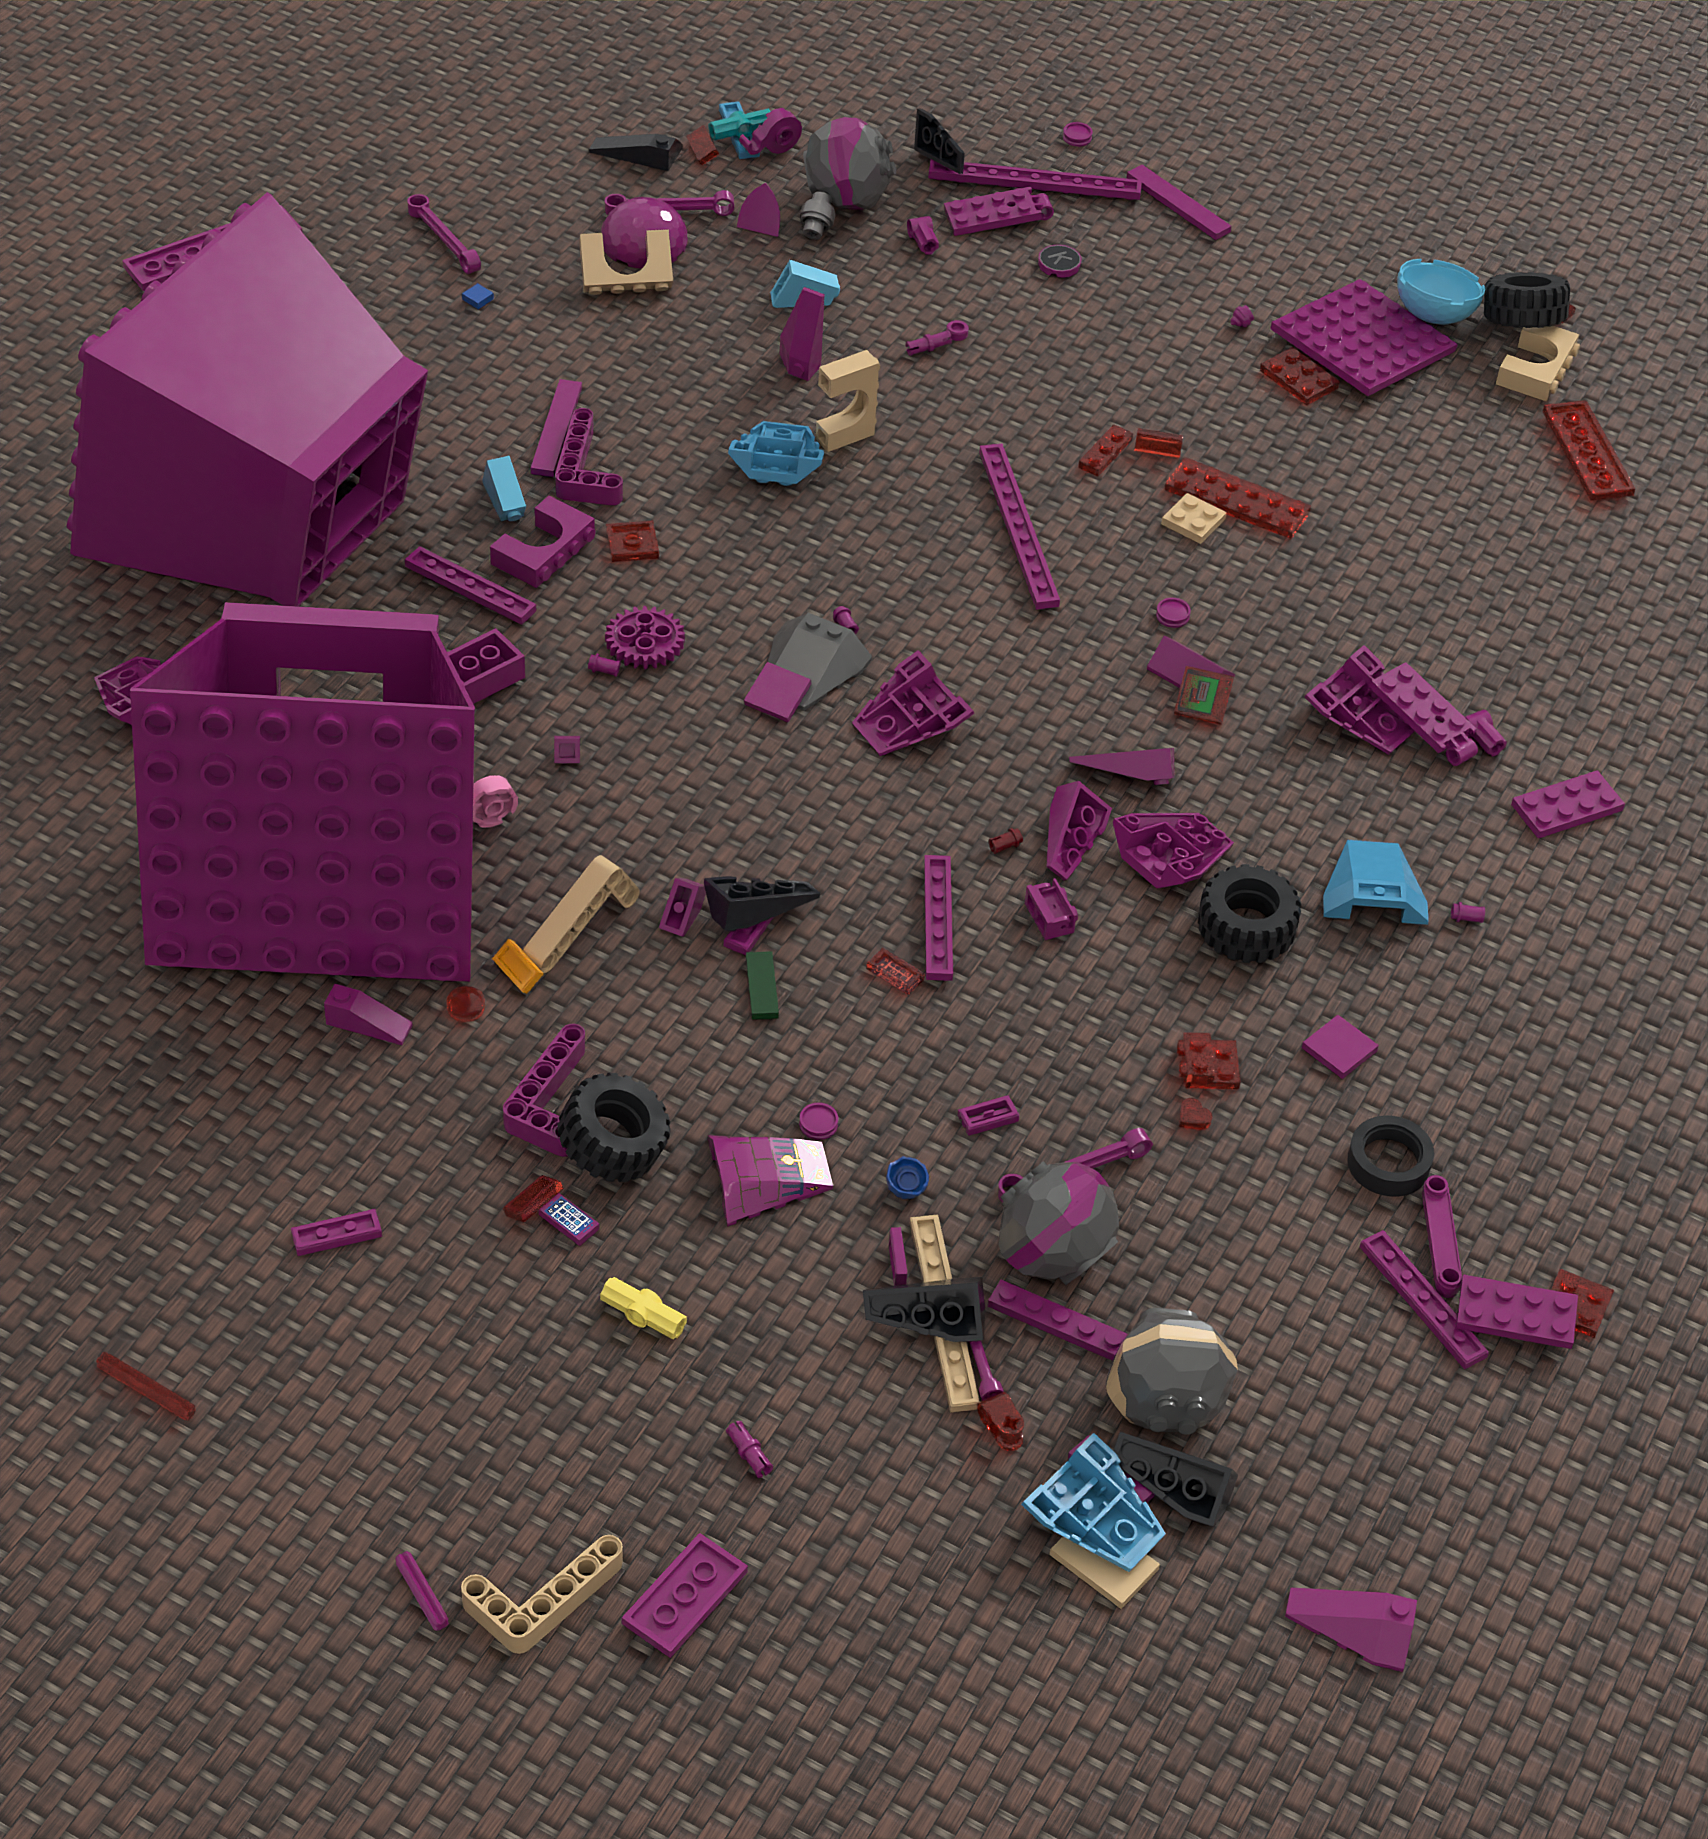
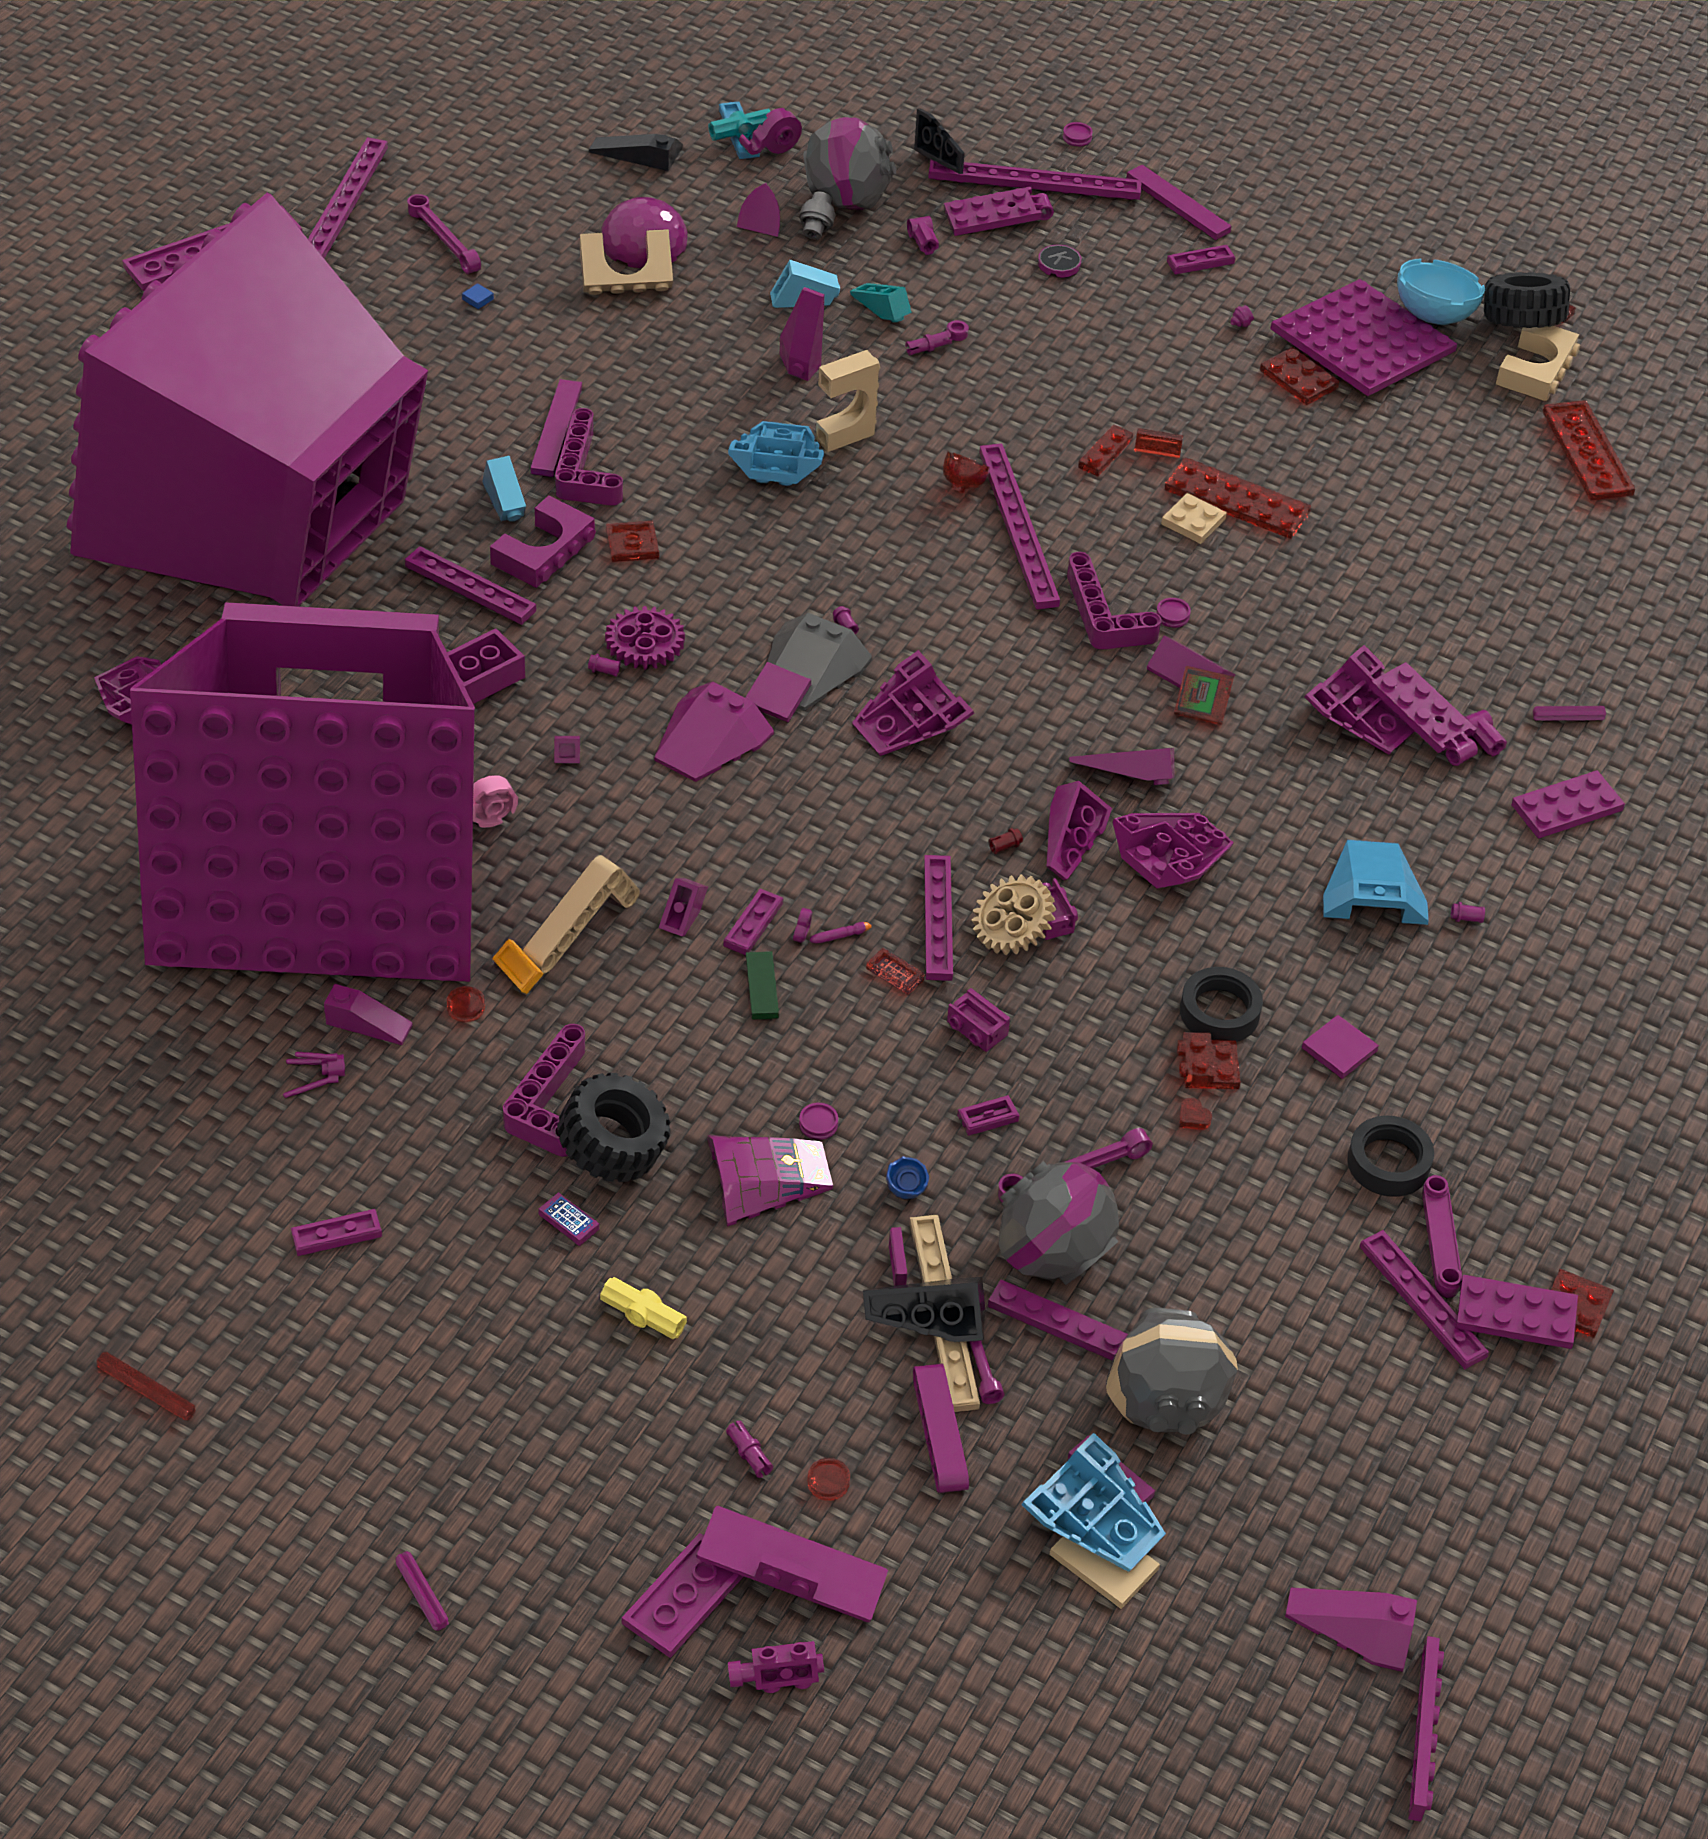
(331, 1065): none -> magenta plant
(347, 194): none -> magenta plate
(533, 1198): clear red tile -> none
(545, 1600): tan beam -> none
(698, 203): magenta piece -> none
(702, 145): clear red tile -> none
(709, 730): none -> magenta wedge
(748, 903): black wedge -> none
(779, 1667): none -> magenta brick
(792, 1564): none -> magenta bracket
(803, 925): none -> magenta tile
(828, 1479): none -> clear red piece
(857, 928): none -> magenta piece
(884, 300): none -> teal slope
(940, 1428): none -> magenta beam
(964, 472): none -> clear red cylinder
(978, 1020): none -> magenta hinge
(1002, 1420): clear red piece -> none
(1015, 898): none -> tan gear
(1102, 628): none -> magenta beam
(1185, 1482): black wedge -> none
(1201, 259): none -> magenta tile
(1224, 980): none -> black tyre
(1245, 937): black tyre -> none
(1425, 1740): none -> magenta plate
(1569, 713): none -> magenta axle

